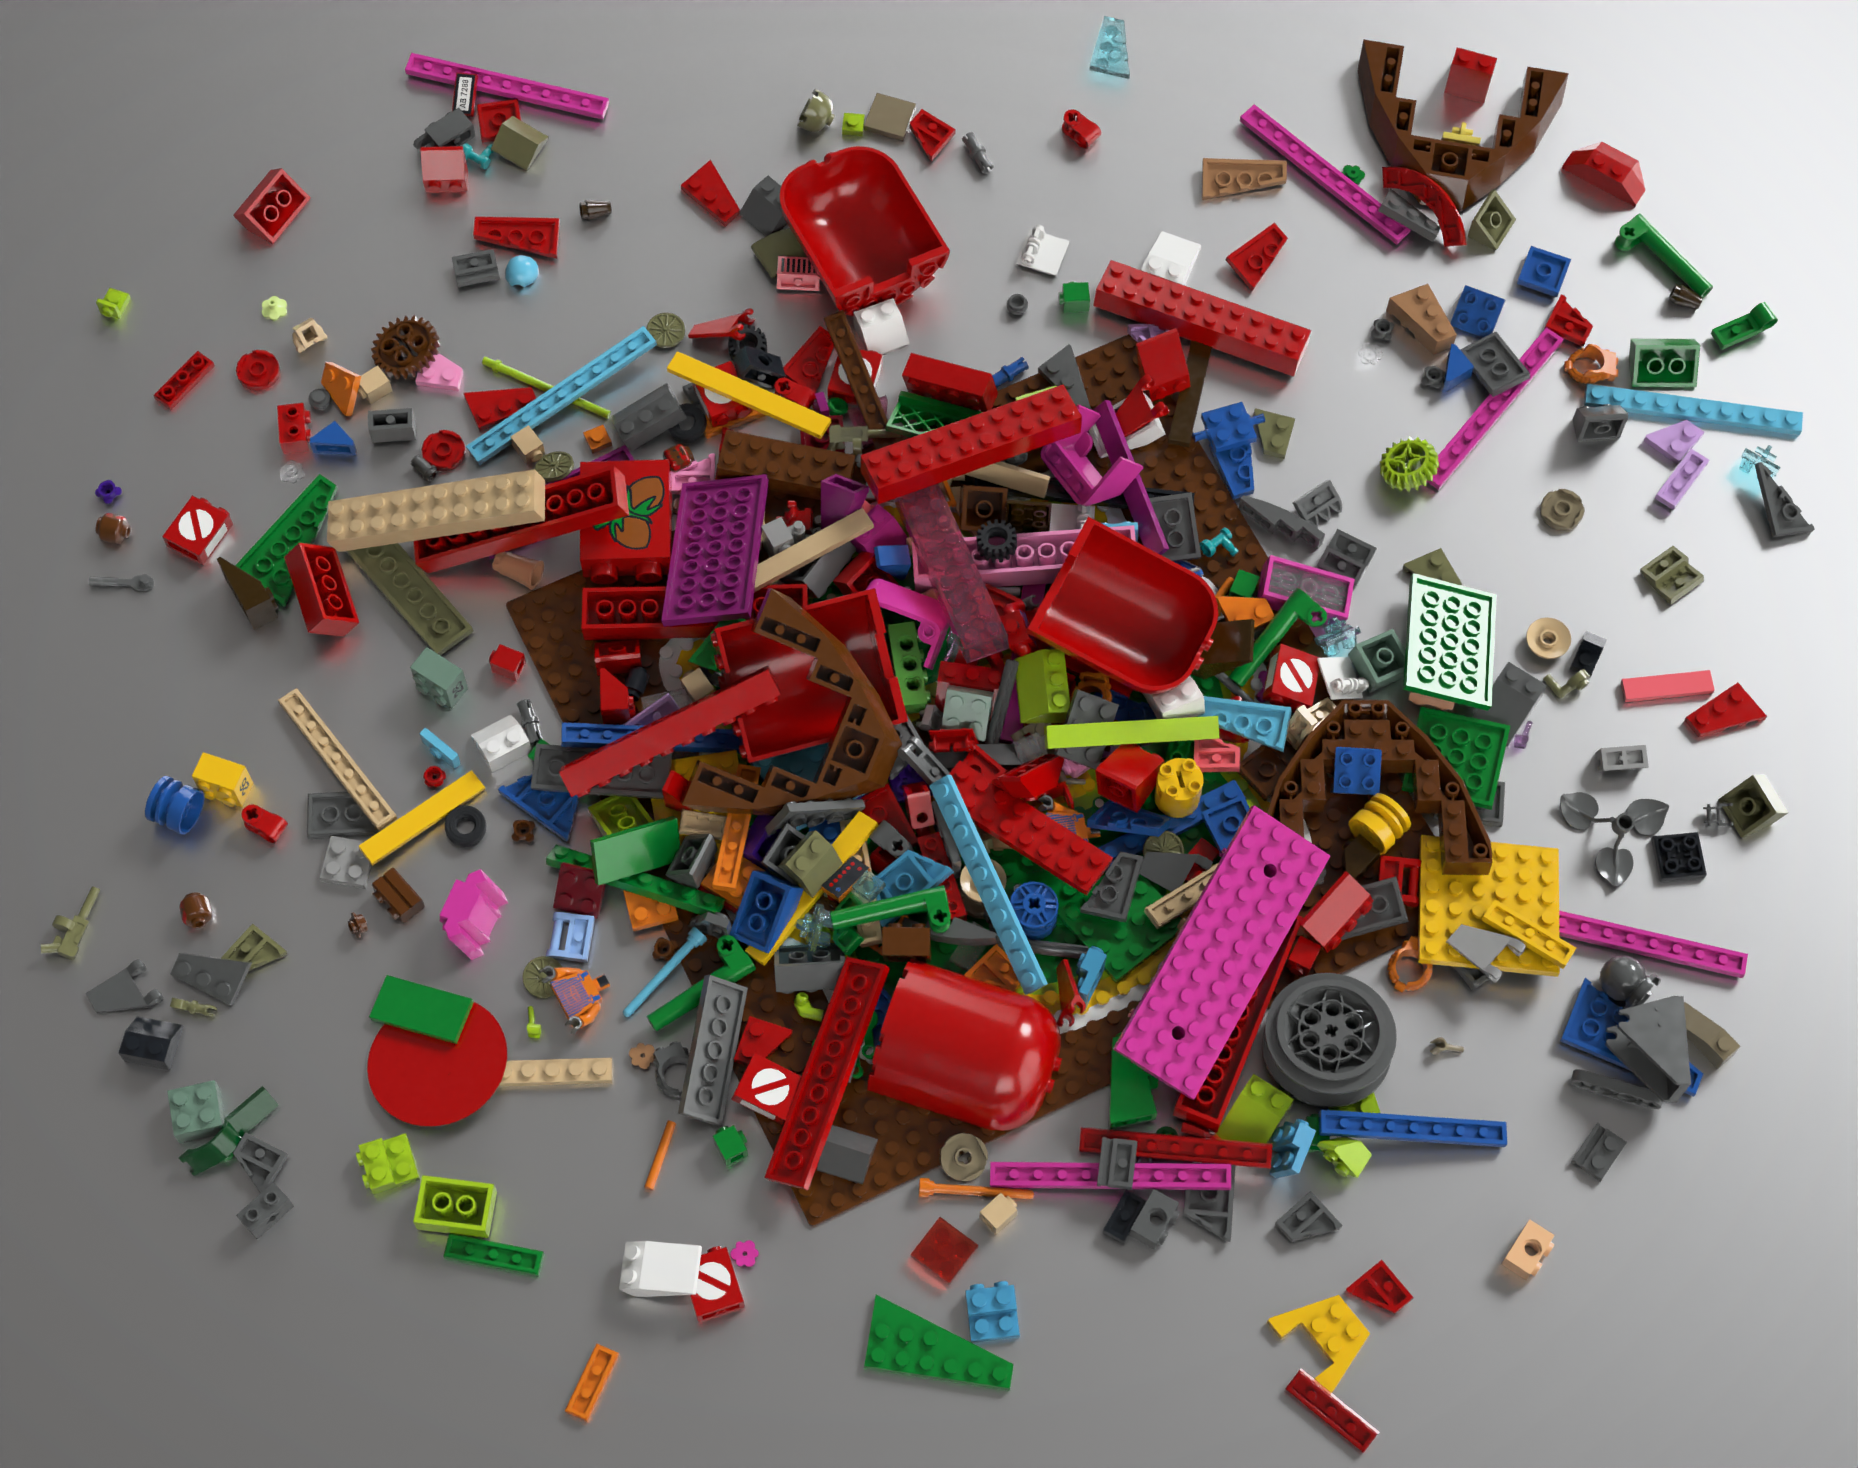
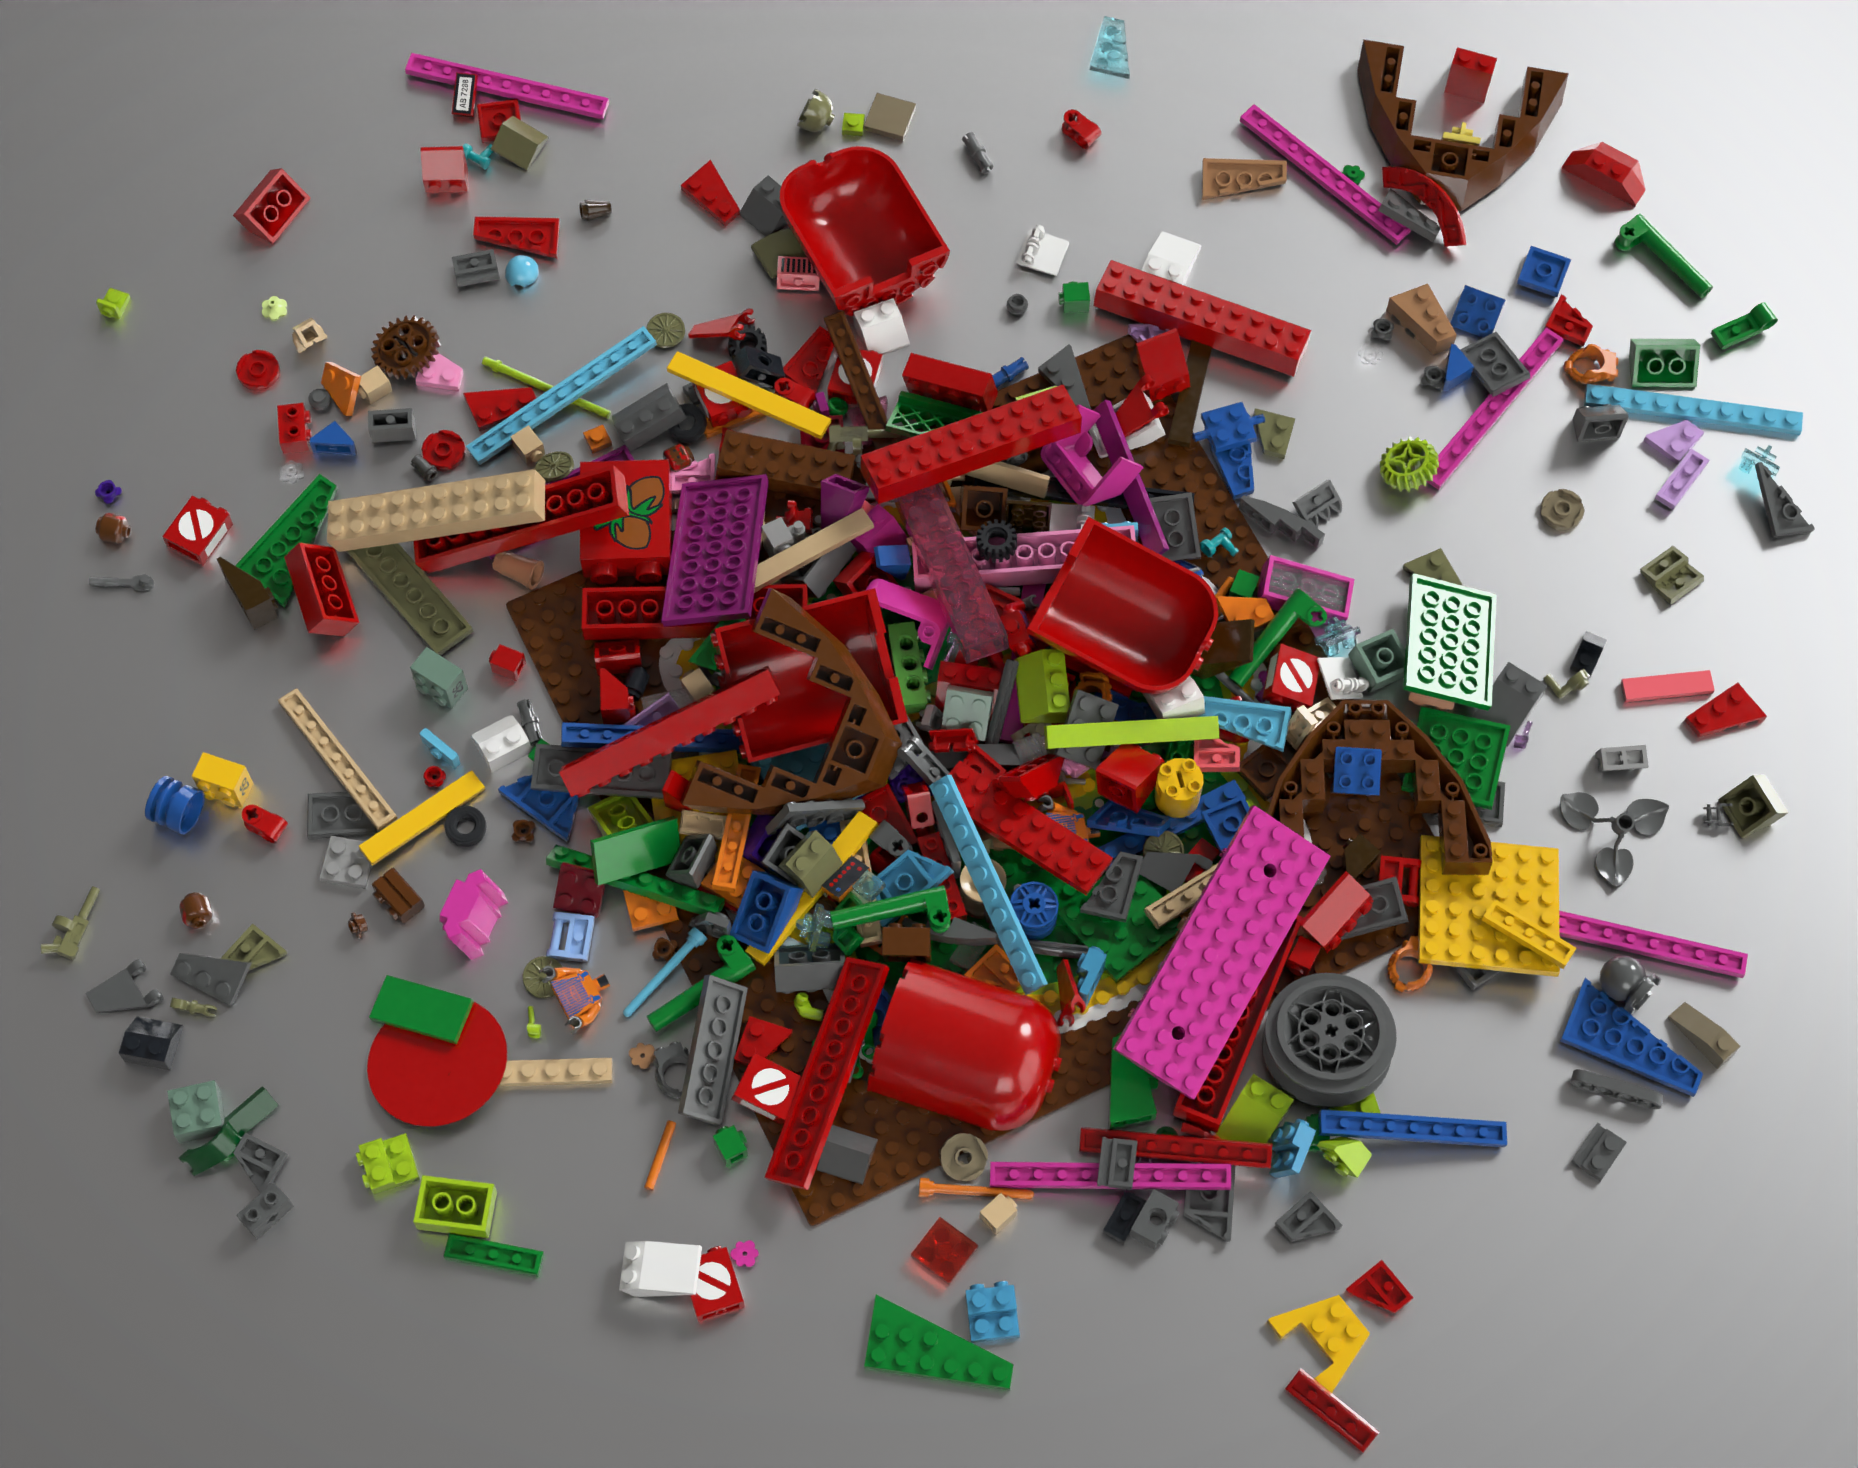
(191, 372): red tile -> none
(448, 131): dark grey hinge -> none
(592, 1382): orange tile -> none
(931, 133): red wing -> none
(1257, 254): red wing -> none
(1347, 556): dark grey slope -> none
(1380, 822): yellow wheel -> none
(1443, 1045): dark tan hand -> none
(1483, 947): light grey flag -> none
(1491, 222): olive slope -> none
(1532, 1236): light nougat brick -> none
(1552, 630): tan dish -> none
(1655, 1046): dark grey ladder -> none
(1679, 856): black tile -> none
(1685, 297): dark brown cone -> none

